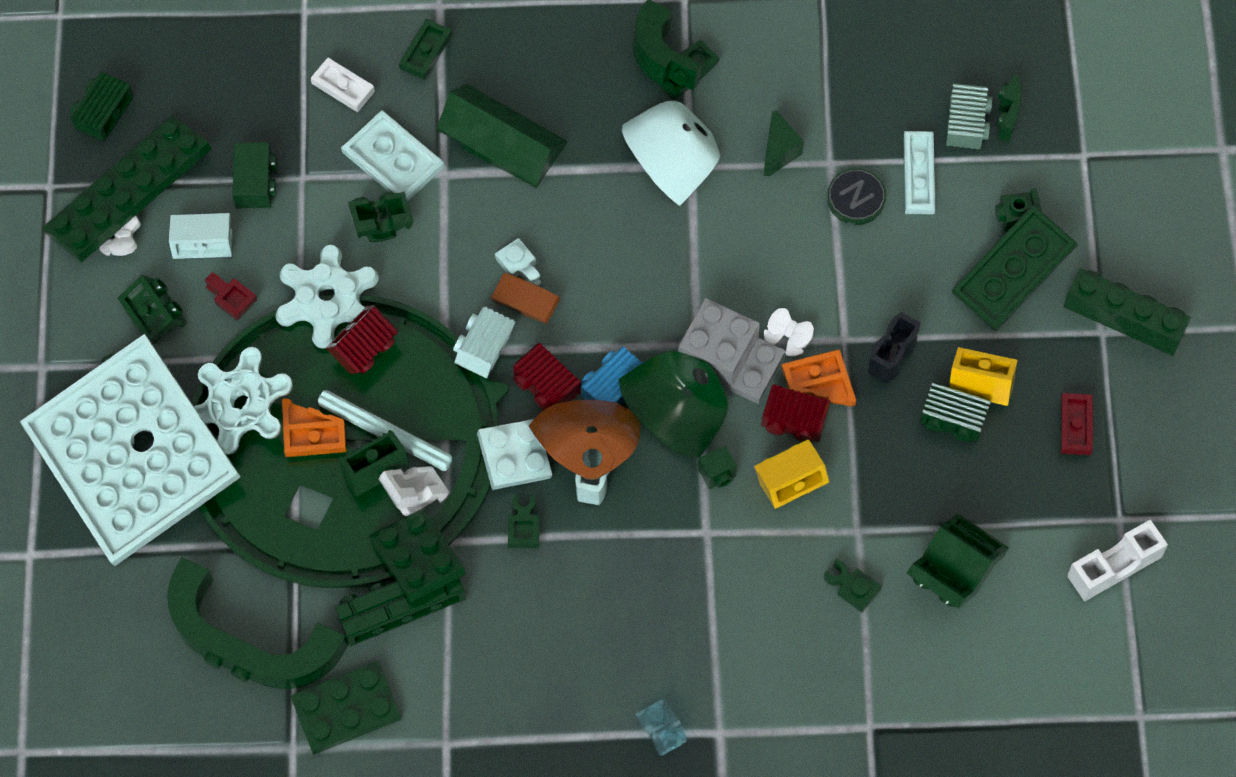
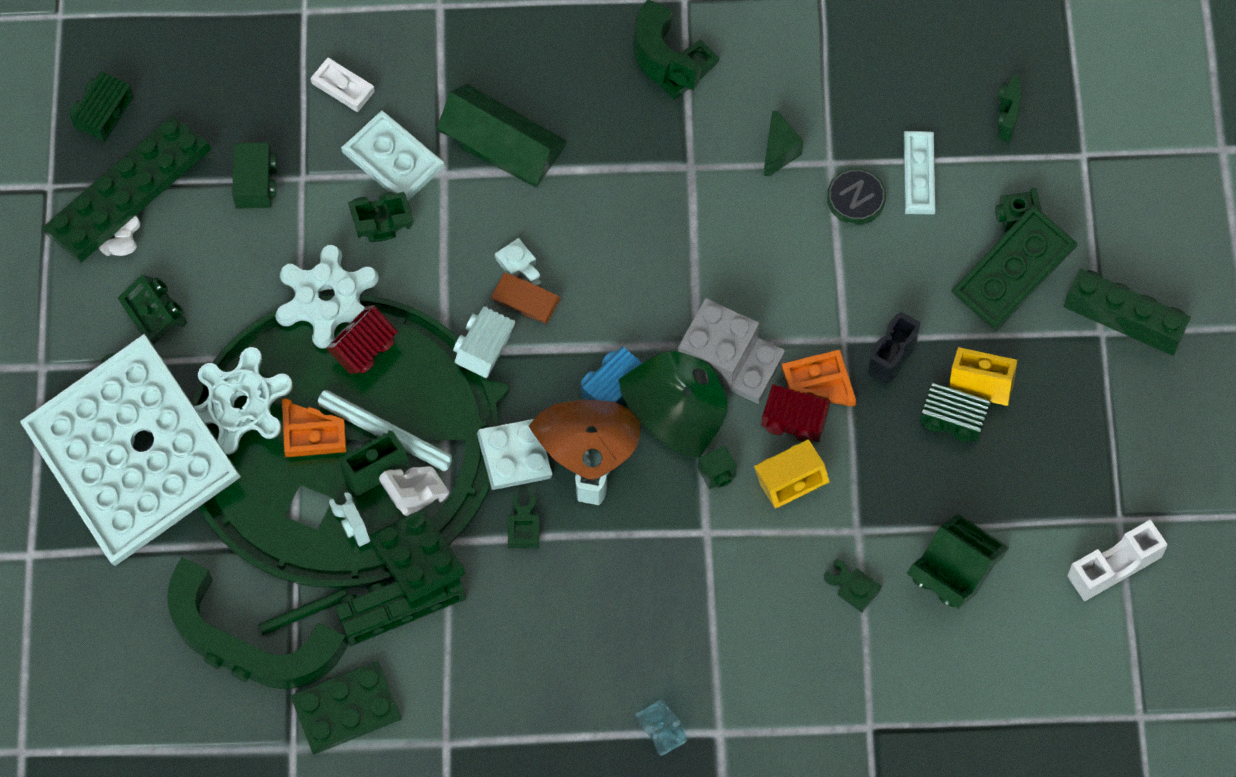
(200, 236): light aqua hinge -> none
(230, 297): dark red plate -> none
(302, 612): none -> dark green bar
(353, 522): none -> light aqua plate
(425, 49): dark green plate -> none
(545, 378): dark red brick -> none
(668, 153): light aqua piece -> none
(798, 333): white piece -> none
(967, 116): sand green brick -> none
(1076, 424): dark red plate -> none

